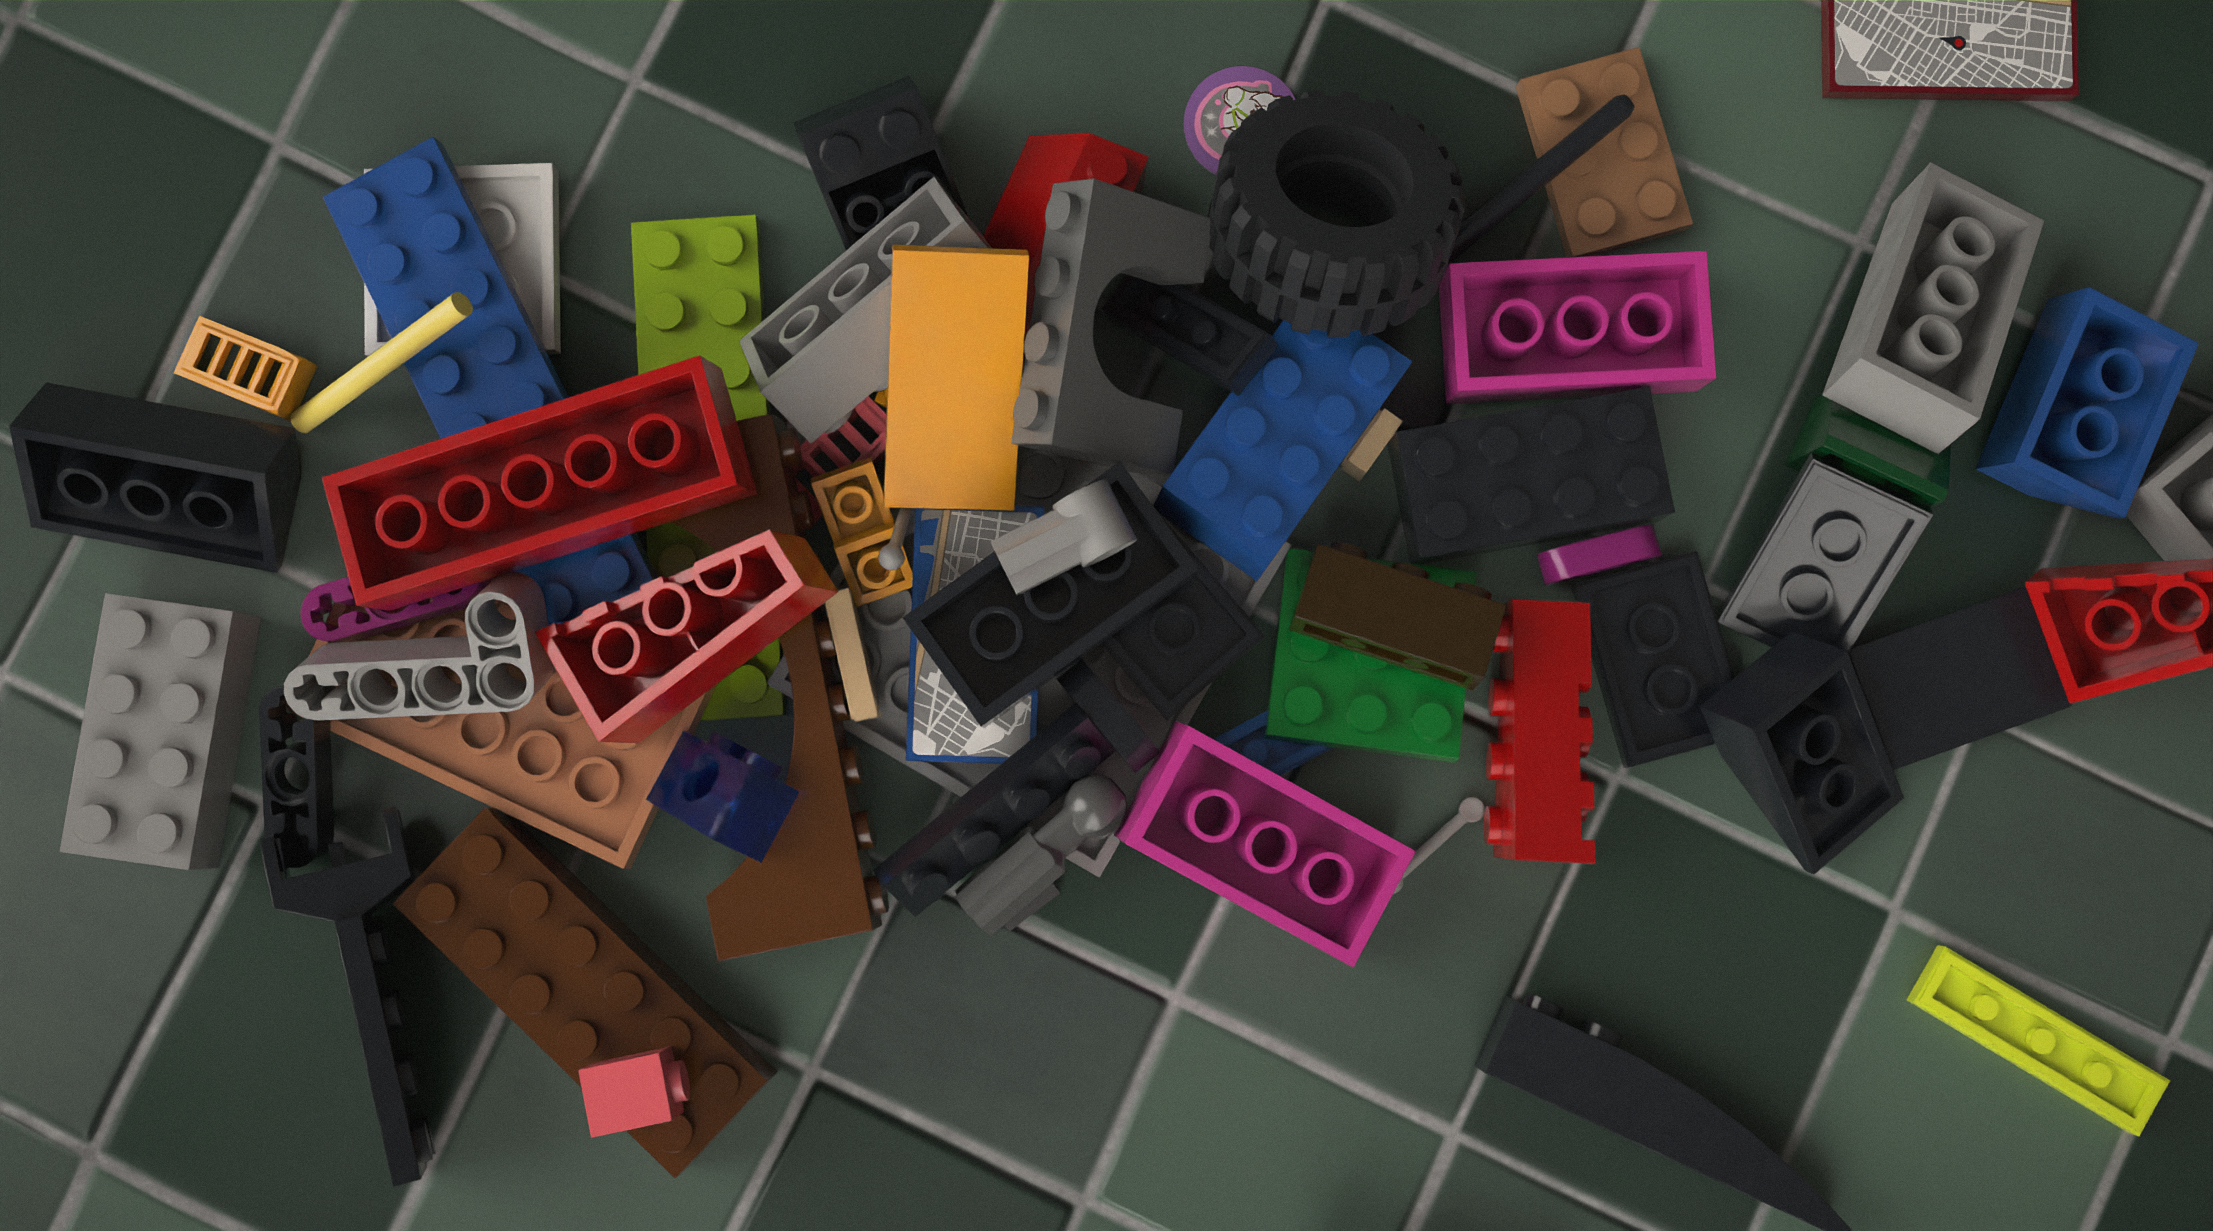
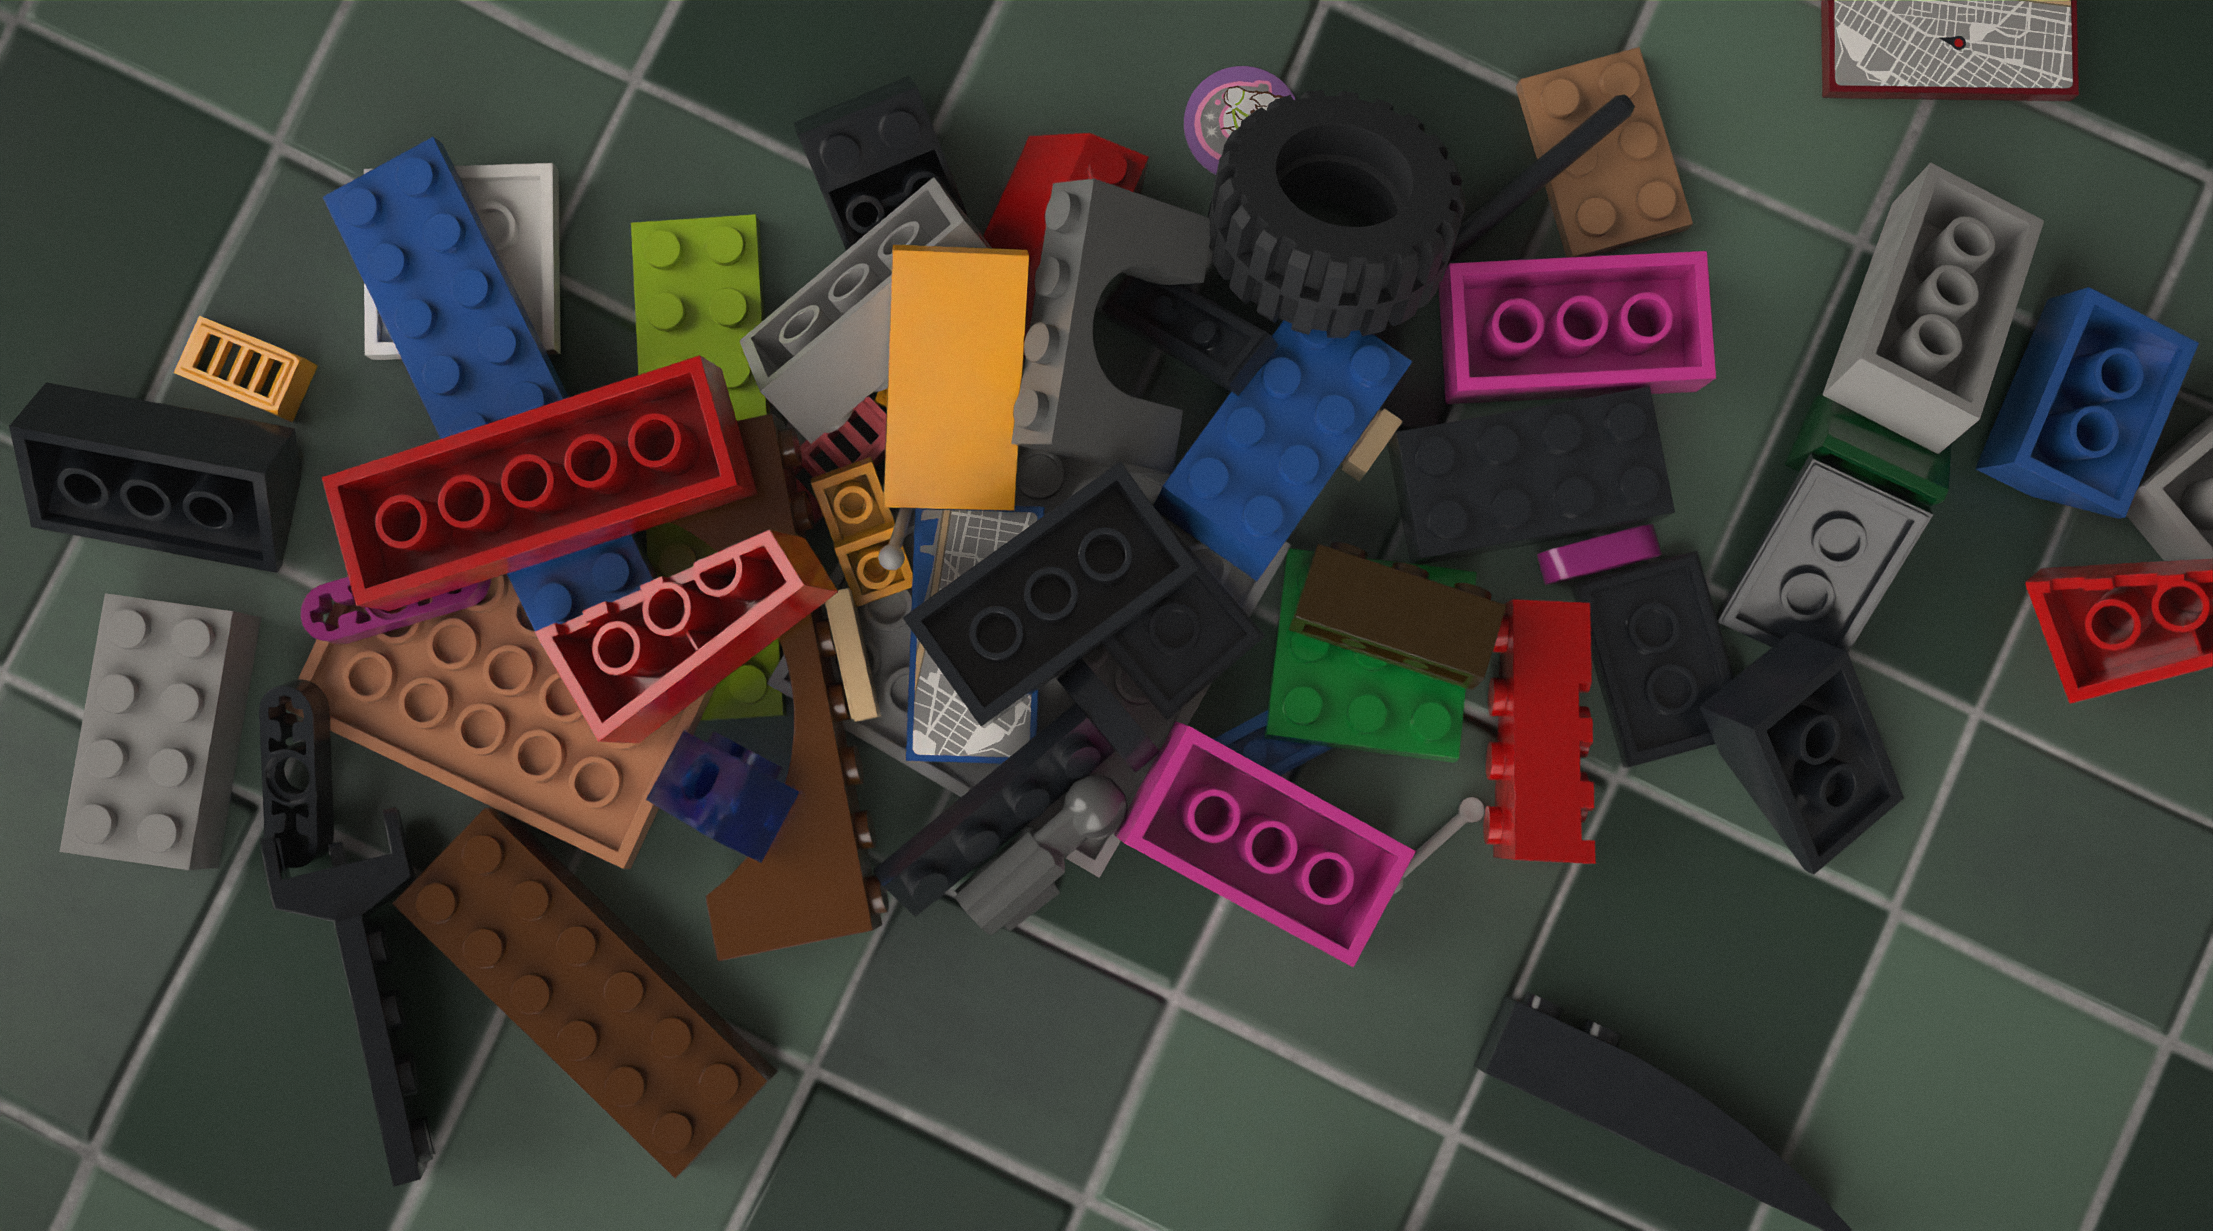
(382, 362): light yellow bar -> none
(419, 662): light grey beam -> none
(634, 1091): coral brick -> none
(1078, 531): light grey piece -> none
(1959, 677): black tile -> none
(2038, 1040): neon yellow tile -> none

